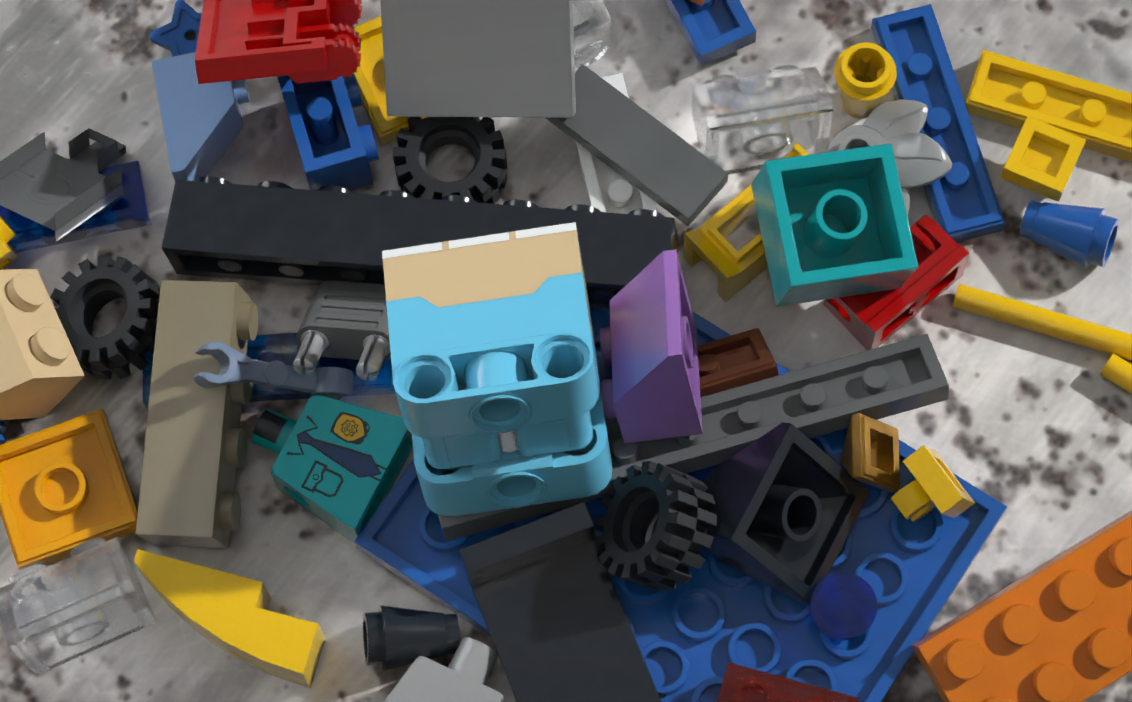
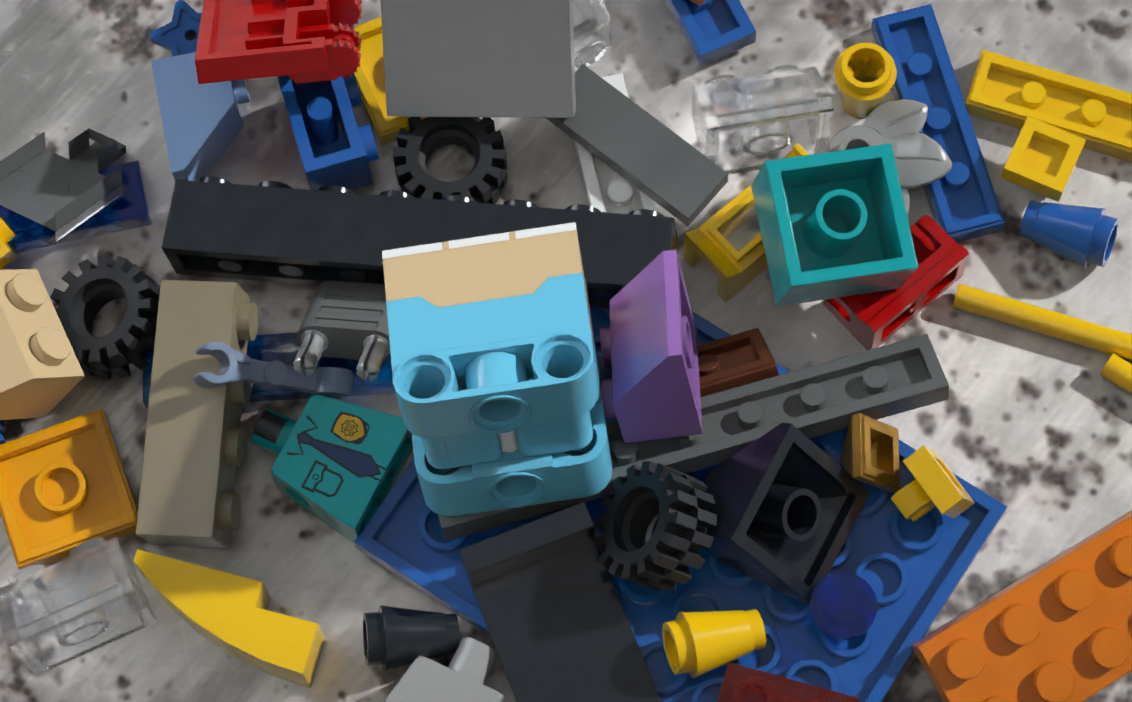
(711, 639): none -> yellow cone

